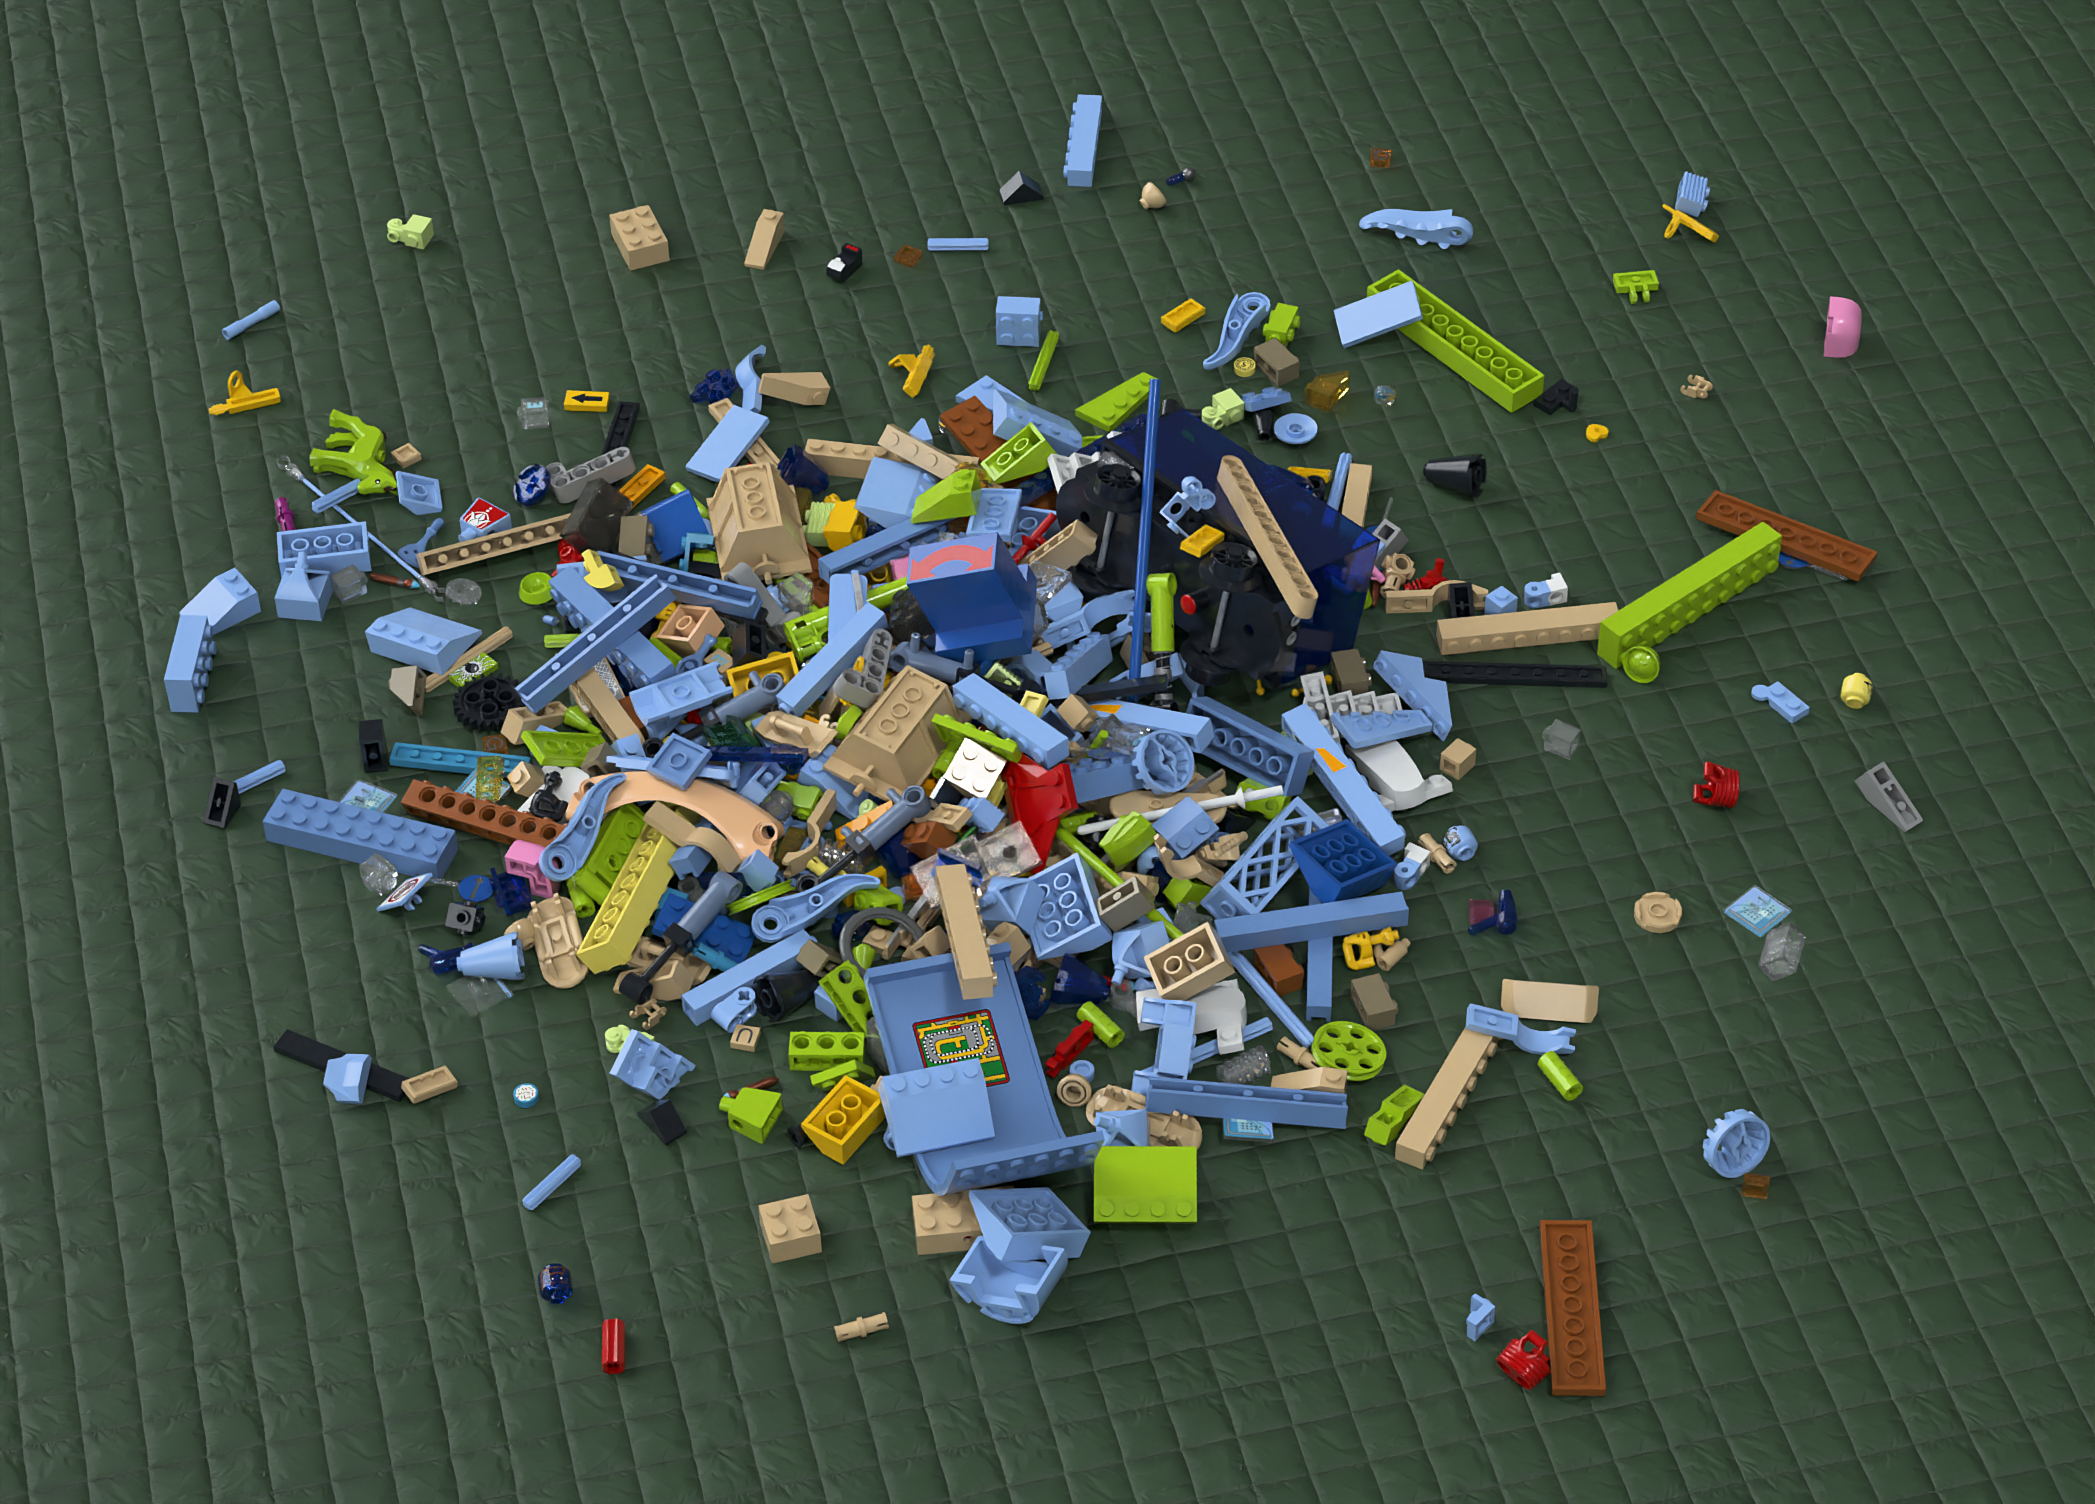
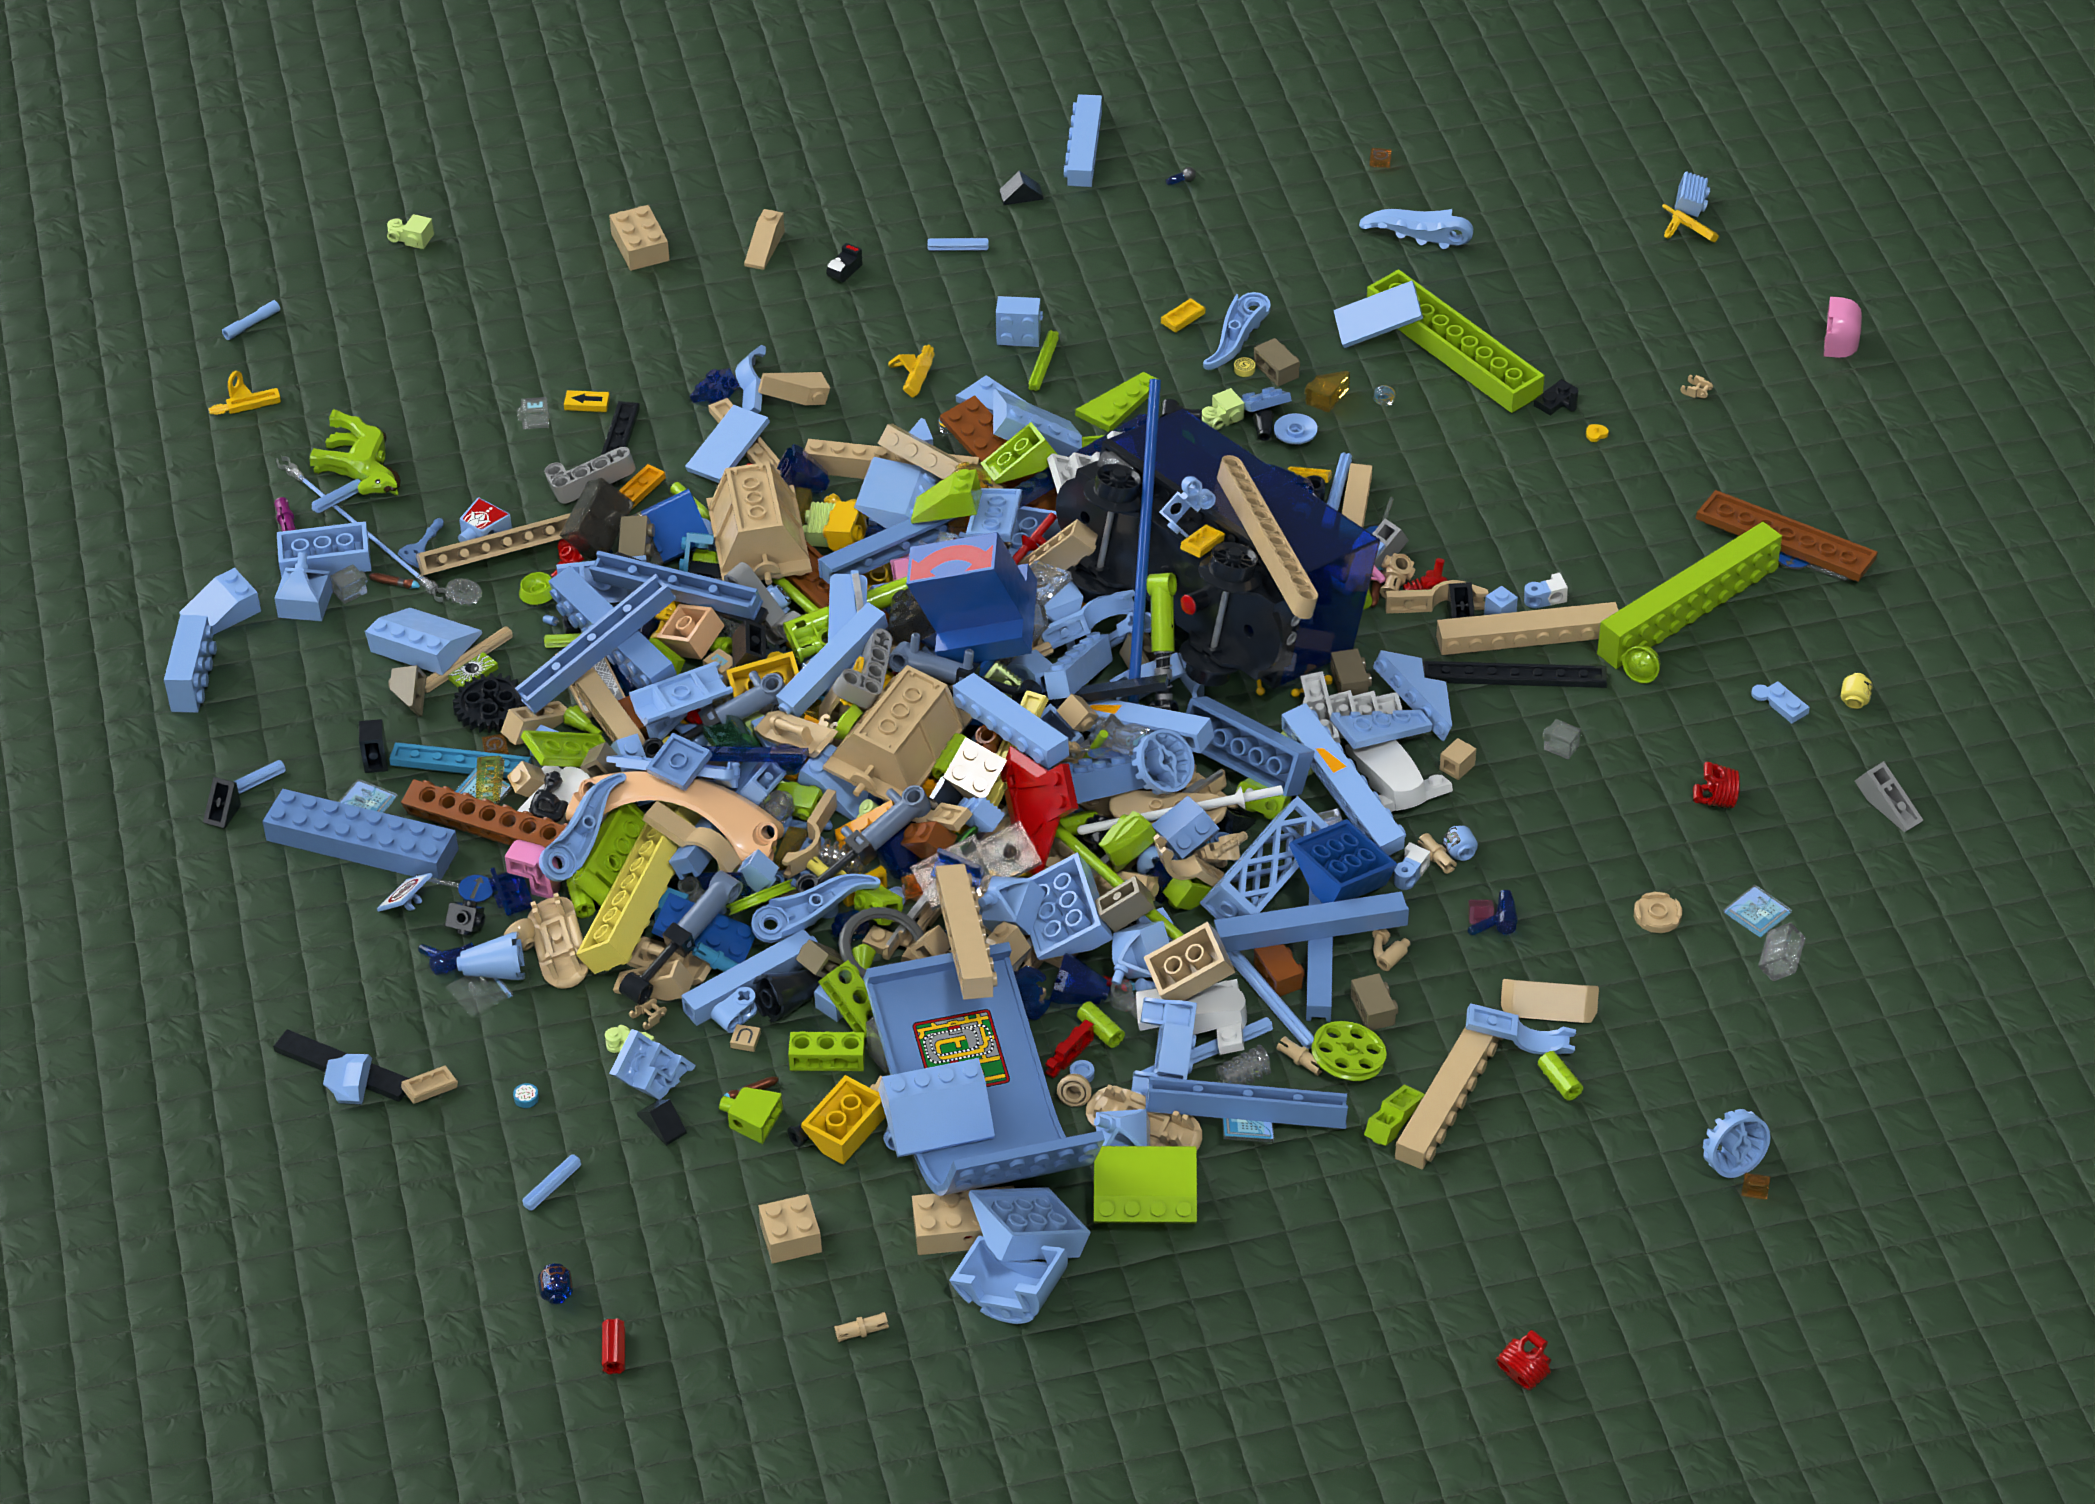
(378, 874): clear brick -> none
(406, 455): tan tile -> none
(419, 493): light blue slope -> none
(532, 484): clear blue tile -> none
(601, 575): light yellow brick -> none
(696, 660): medium blue piece -> none
(797, 593): clear slope -> none
(829, 1078): lime wing -> none
(908, 256): clear orange tile -> none
(950, 729): lime wing -> none
(1152, 197): tan brick -> none
(1188, 918): clear piece -> none
(1282, 324): lime brick -> none
(1316, 1079): tan slope -> none
(1365, 944): yellow piece -> none
(1458, 473): black cone -> none
(1480, 1318): light blue bracket -> none
(1572, 1308): dark orange plate -> none
(1635, 282): lime hinge -> none

